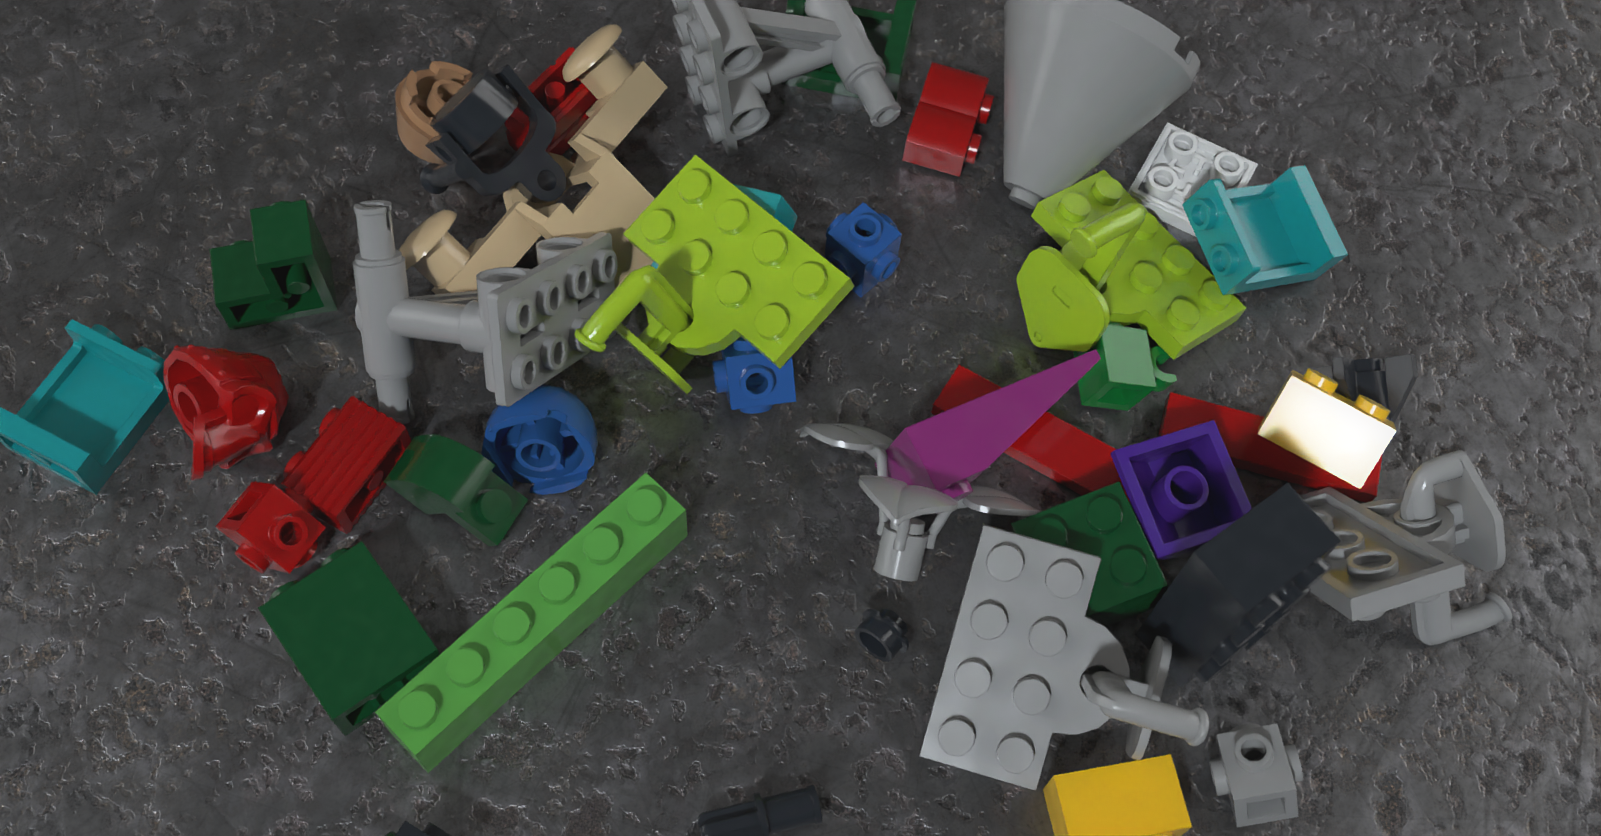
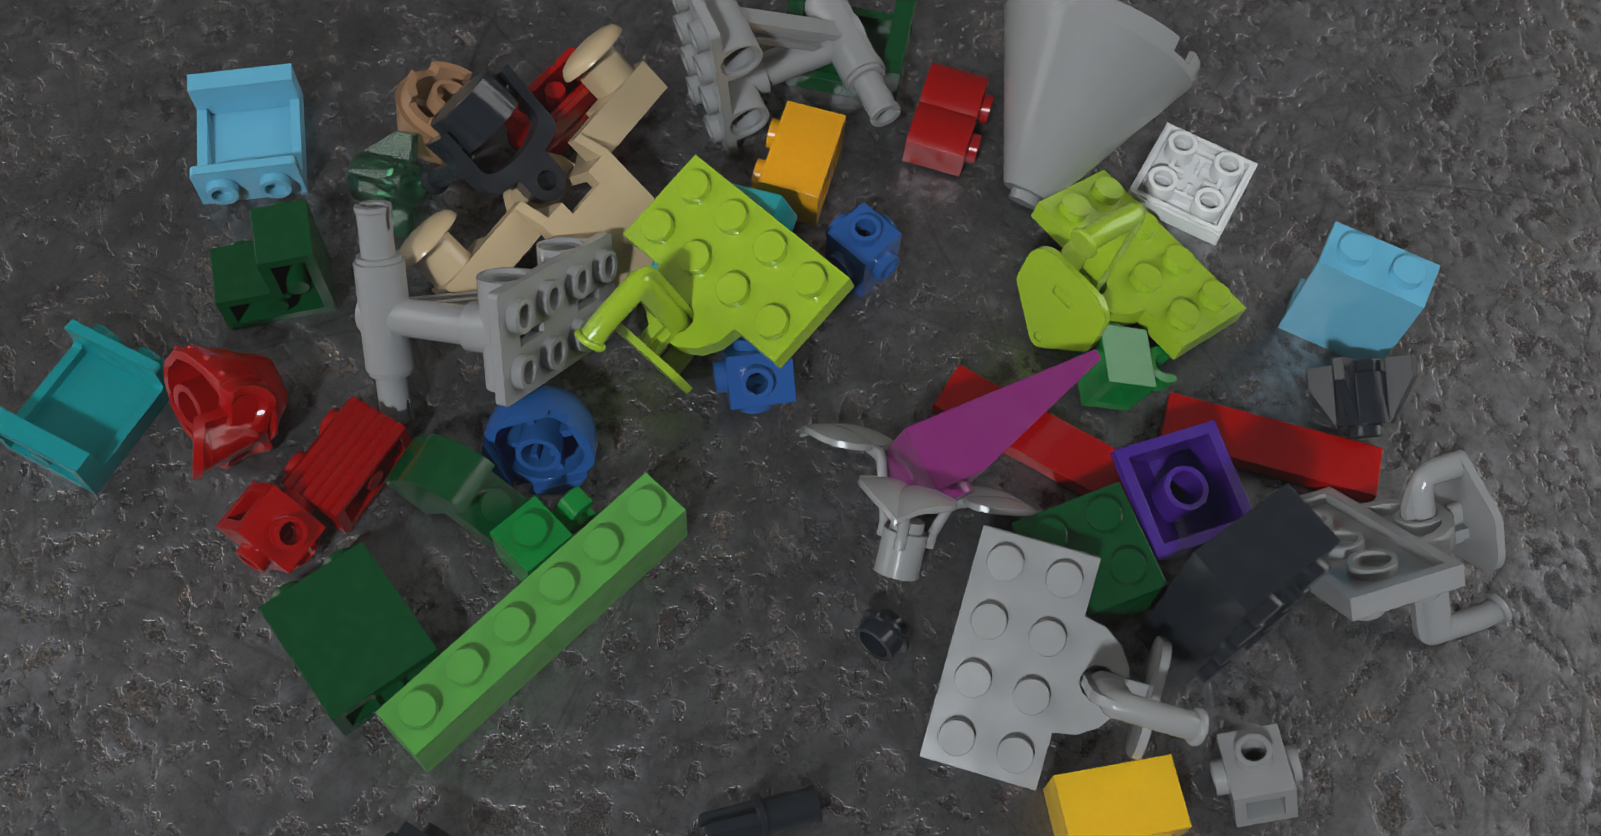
(248, 134): none -> medium azure panel
(389, 174): none -> clear green brick
(536, 534): none -> green brick
(801, 158): none -> light orange brick
(1264, 232): teal panel -> none
(1328, 427): brick -> none
(1359, 295): none -> medium azure panel

